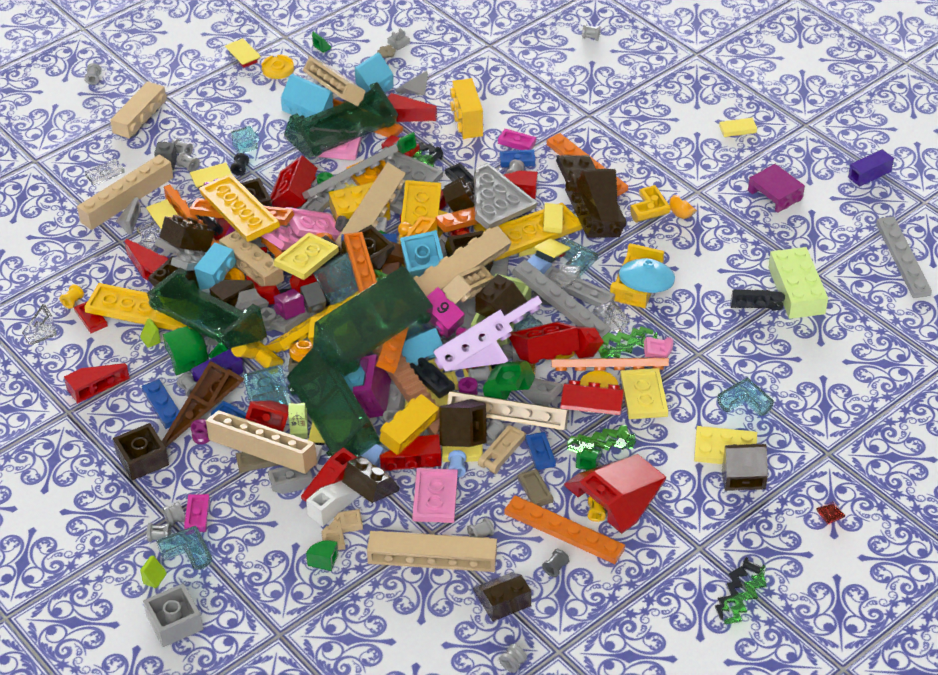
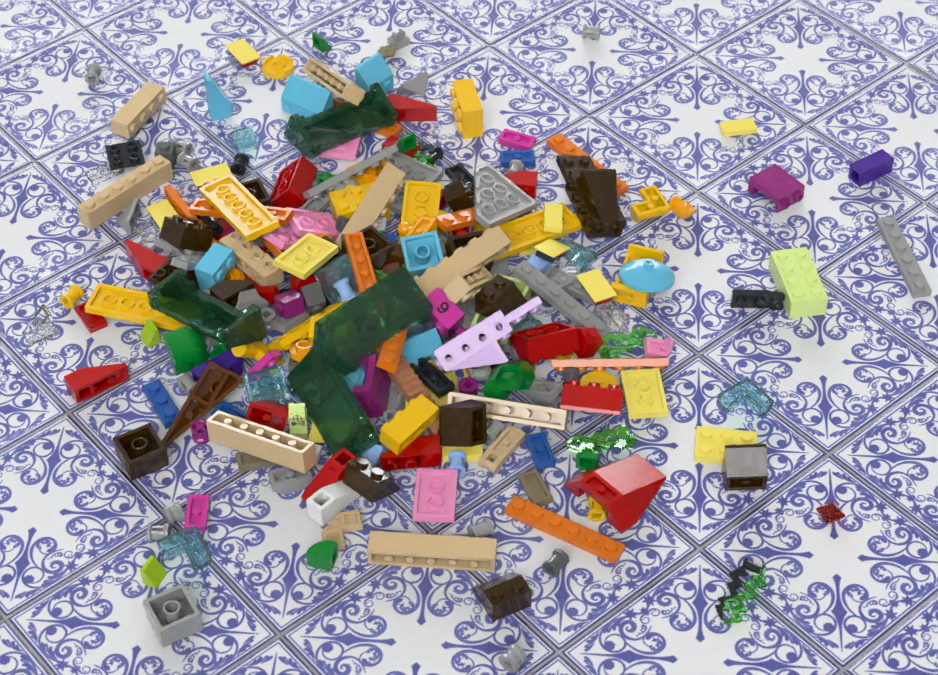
(125, 155): none -> black hinge
(217, 101): none -> medium azure slope
(266, 361): none -> dark pink plate
(344, 289): none -> light blue bush
(570, 373): none -> dark grey bush
(596, 286): none -> light yellow piece

